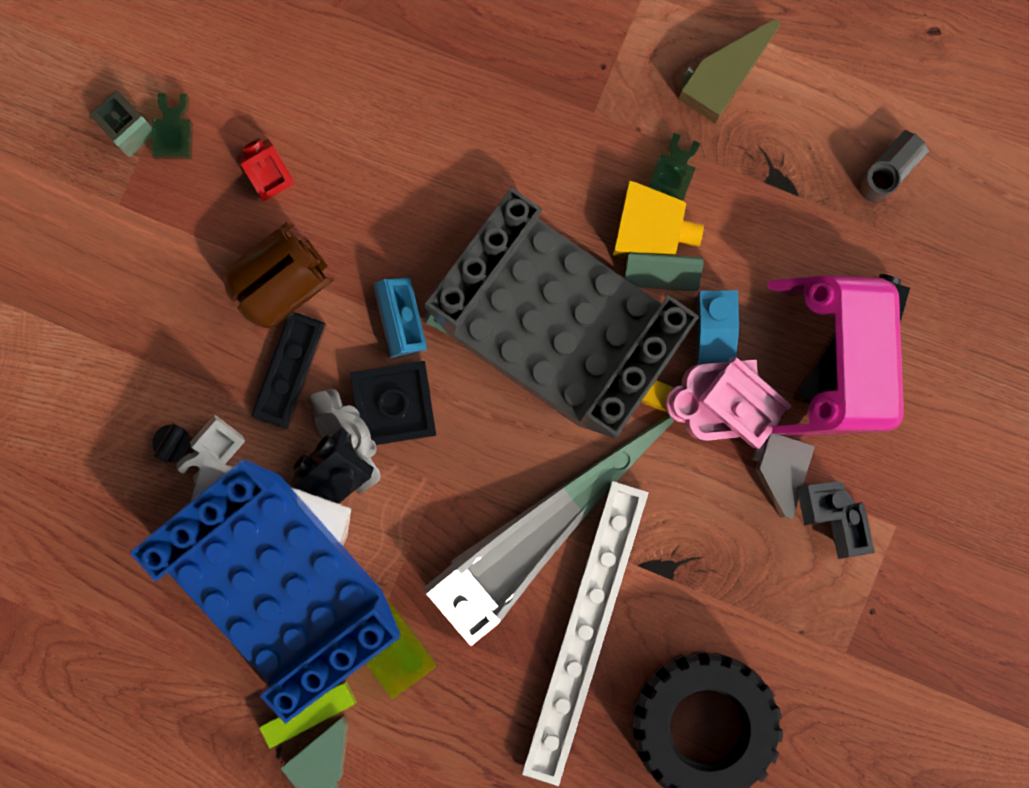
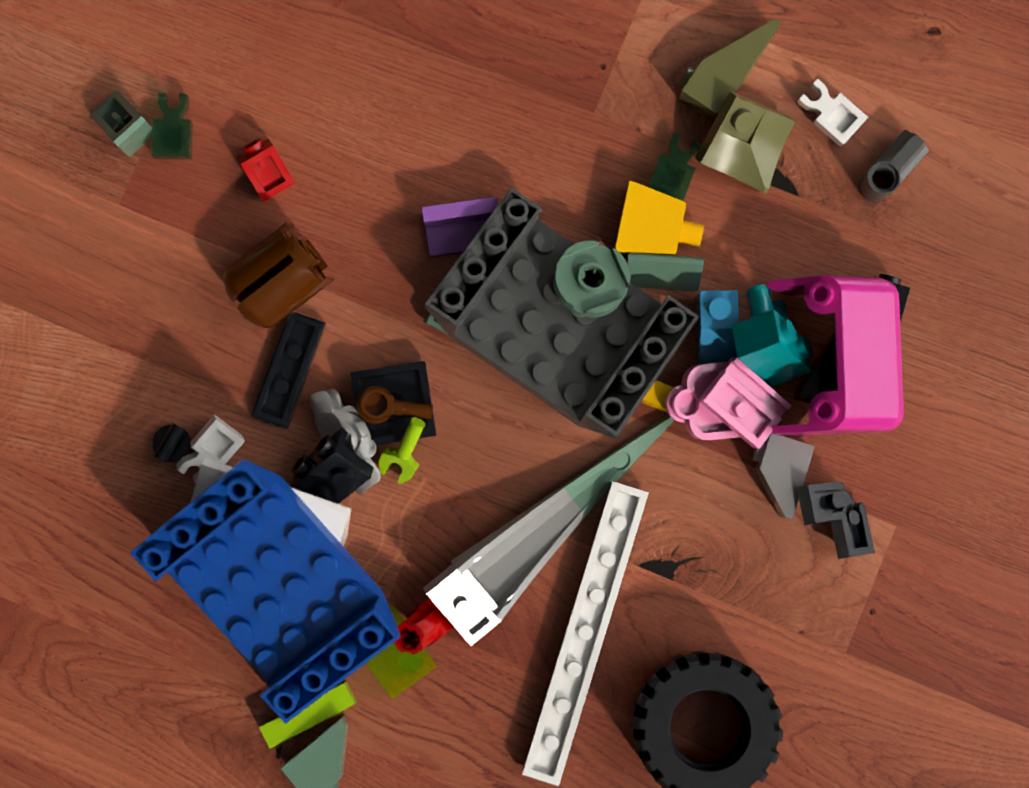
(377, 405): none -> reddish brown plate
(399, 317): dark azure brick -> none
(403, 453): none -> lime bar
(422, 628): none -> red piece
(455, 224): none -> medium lavender panel
(588, 300): none -> sand green plate
(746, 141): none -> olive plate
(769, 340): none -> teal brick
(837, 116): none -> white plate

